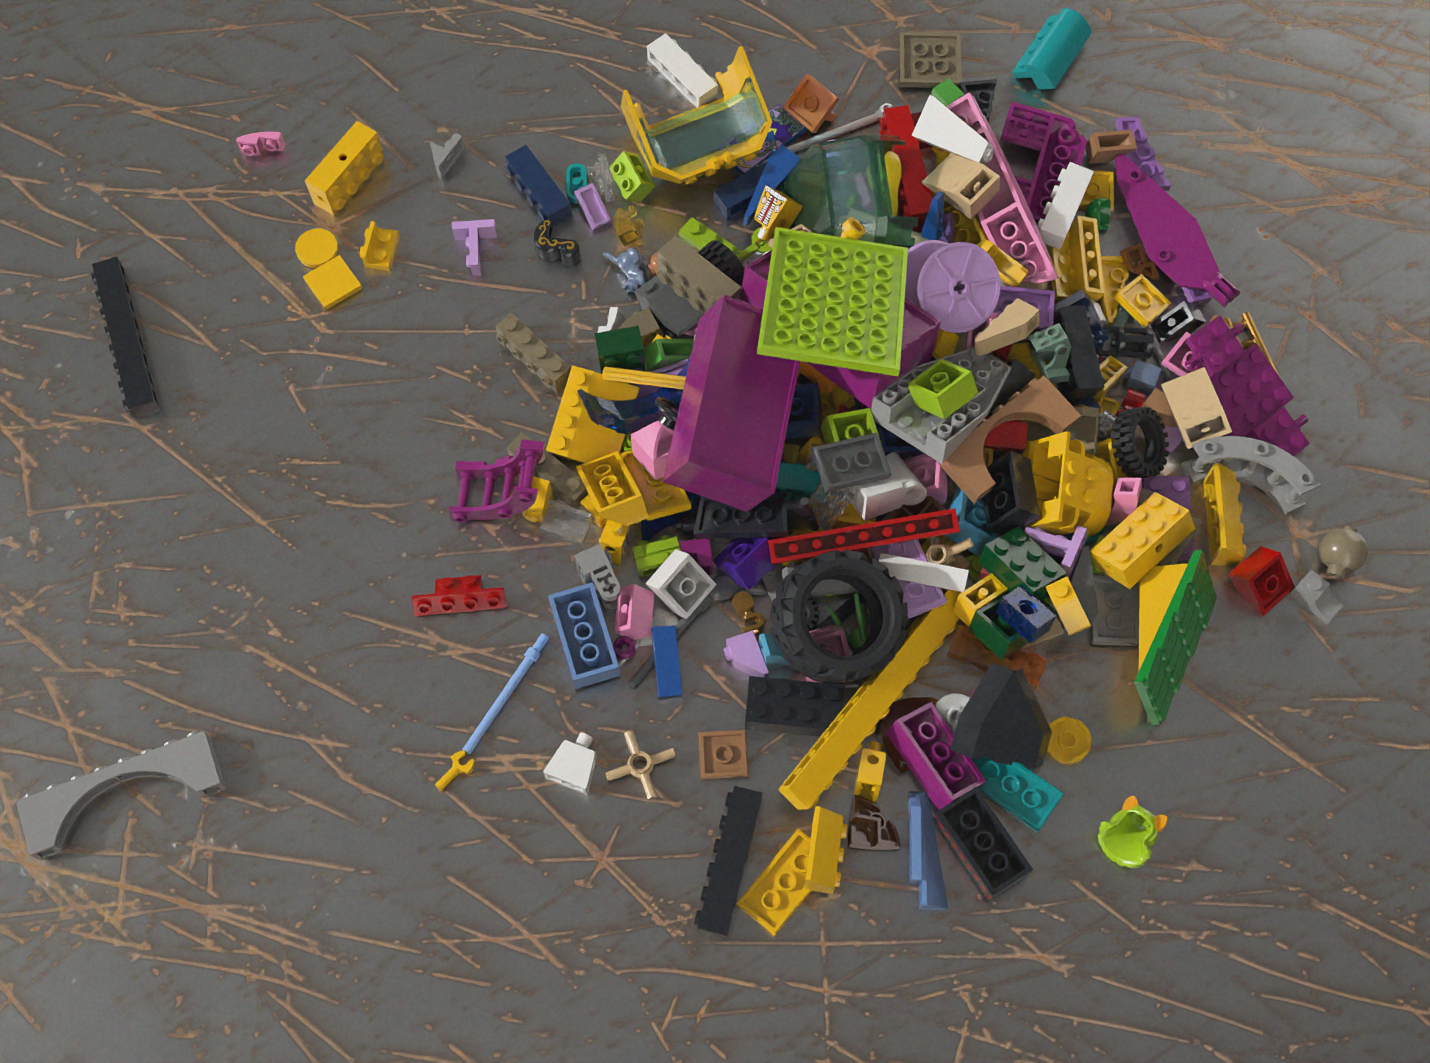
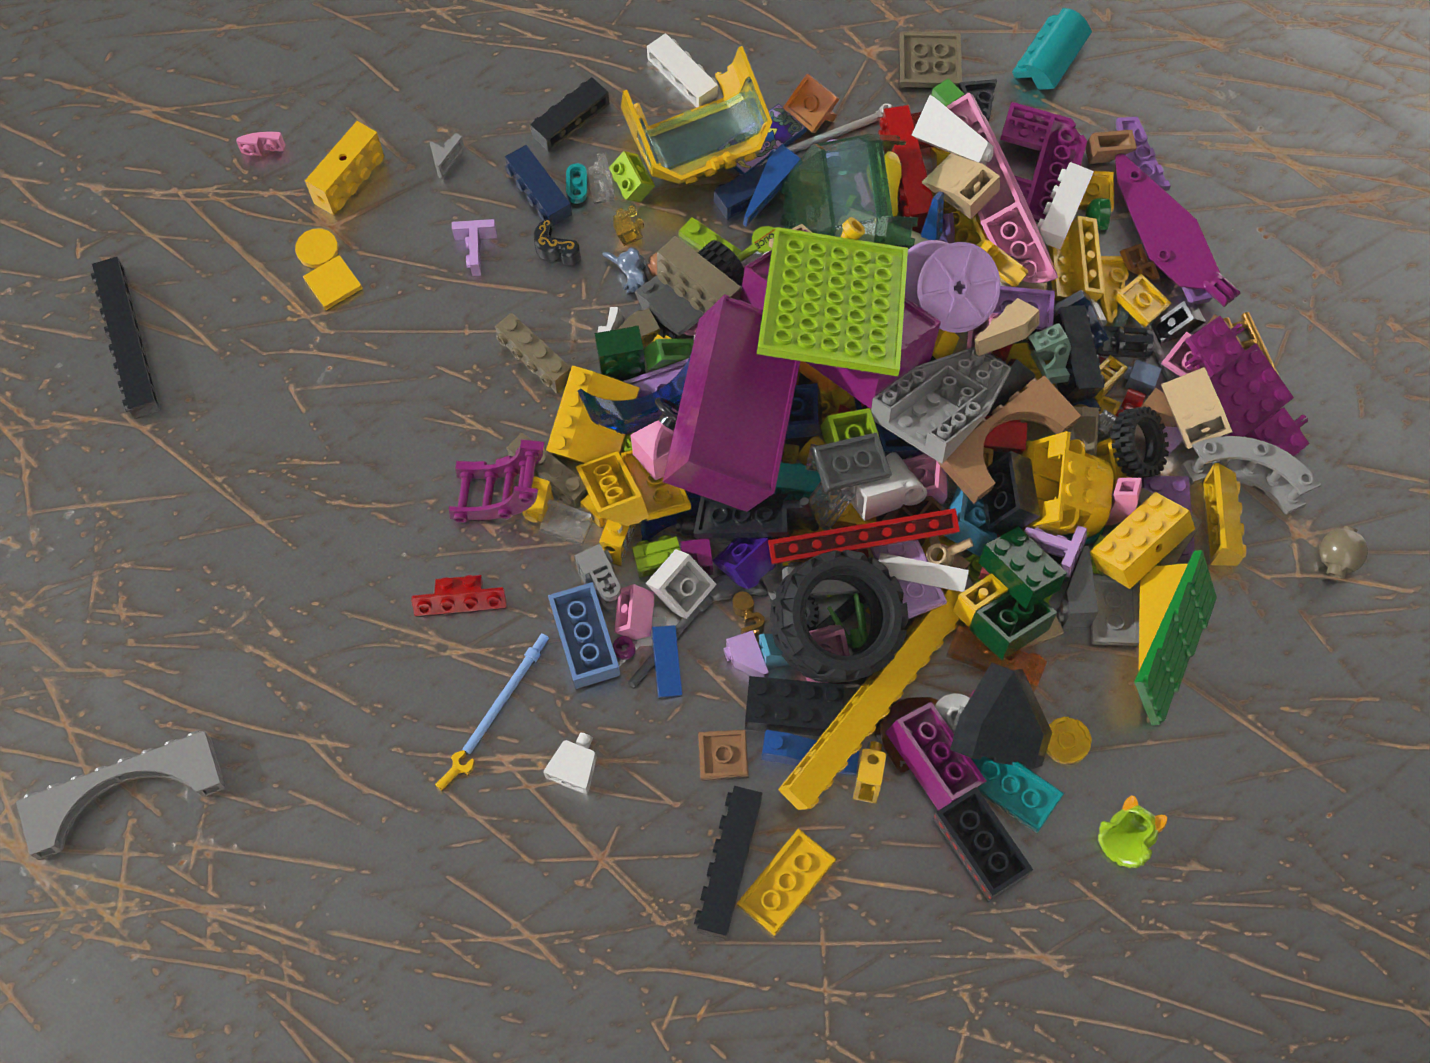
(379, 247): yellow bracket -> none
(569, 114): none -> black brick
(593, 206): lavender tile -> none
(643, 773): tan bar -> none
(644, 378): yellow axle -> none
(774, 211): yellow torso -> none
(791, 749): none -> blue slope
(825, 851): yellow slope -> none
(869, 827): reddish brown brick -> none
(924, 855): medium blue wedge -> none
(943, 388): lime brick -> none
(1025, 614): clear blue brick -> none
(1068, 606): yellow slope -> none
(1262, 579): red slope -> none
(1316, 596): light grey arch -> none

